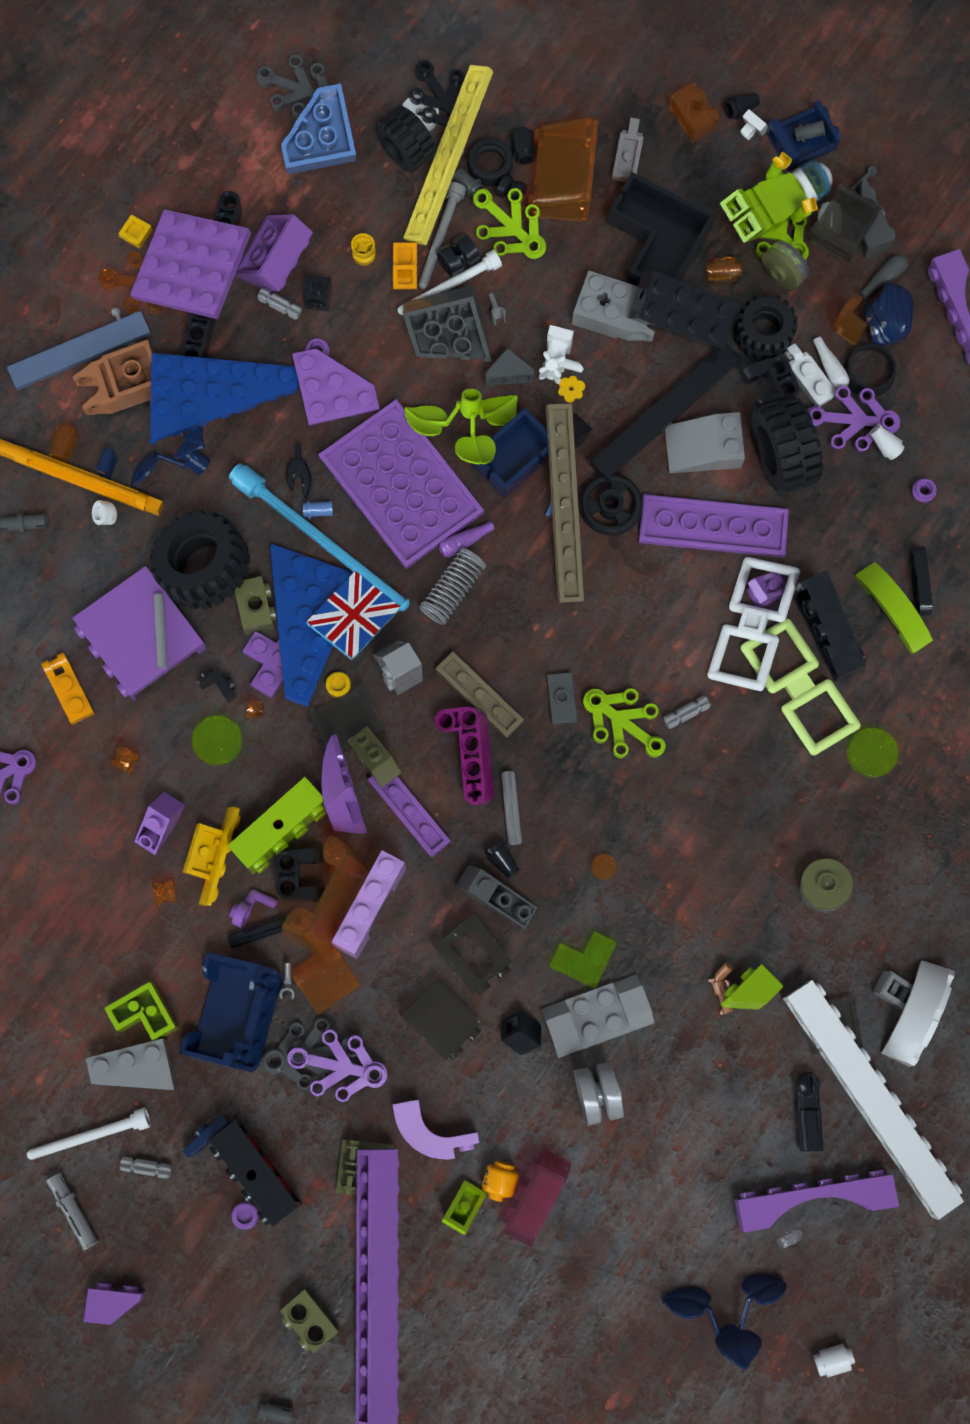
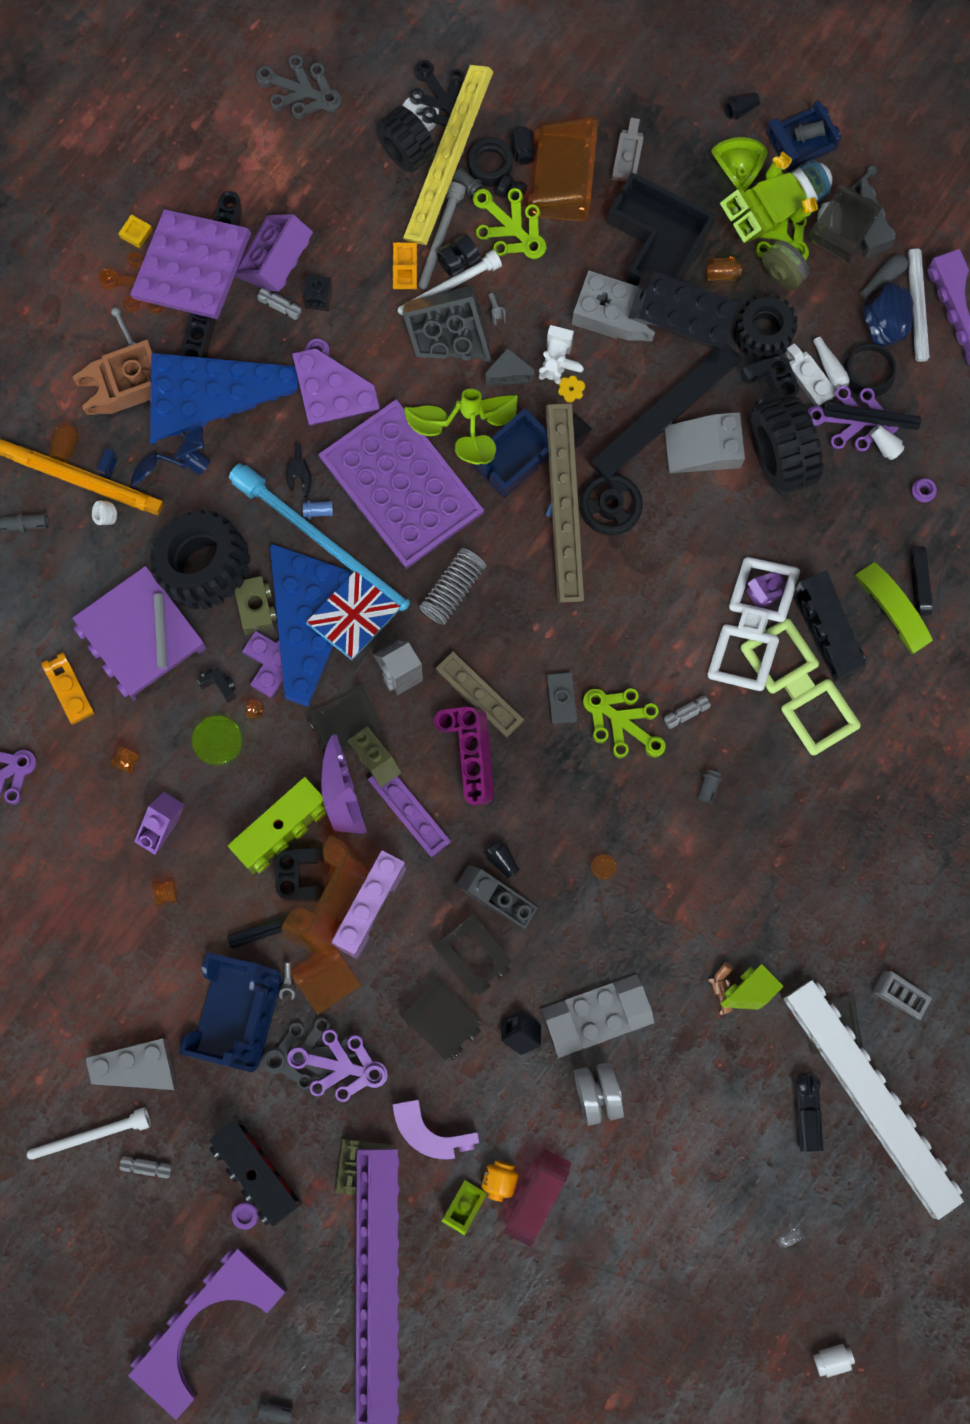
(71, 1210): light grey pin -> none
(78, 350): sand blue tile -> none
(107, 1304): medium lavender slope -> none
(146, 1006): lime brick -> none
(161, 1369): none -> medium lavender arch
(204, 1134): dark blue plate -> none
(209, 852): yellow bracket -> none
(242, 911): medium lavender plate -> none
(315, 1316): olive brick -> none
(320, 134): medium blue brick -> none
(338, 684): yellow tile -> none
(365, 244): yellow wheel -> none
(454, 543): medium lavender piece -> none
(511, 808): light grey axle -> none
(587, 966): clear neon green tile -> none
(693, 112): clear orange brick -> none
(709, 786): none -> dark grey pin
(714, 525): medium lavender tile -> none
(732, 1341): dark blue plant -> none
(740, 159): none -> lime hat
(753, 125): white tile -> none
(762, 1211): medium lavender arch -> none
(826, 885): olive piece -> none
(848, 324): clear orange panel -> none
(872, 416): none -> black axle
(872, 752): clear neon green tile -> none
(919, 308): none -> white axle
(920, 1014): white windscreen -> none

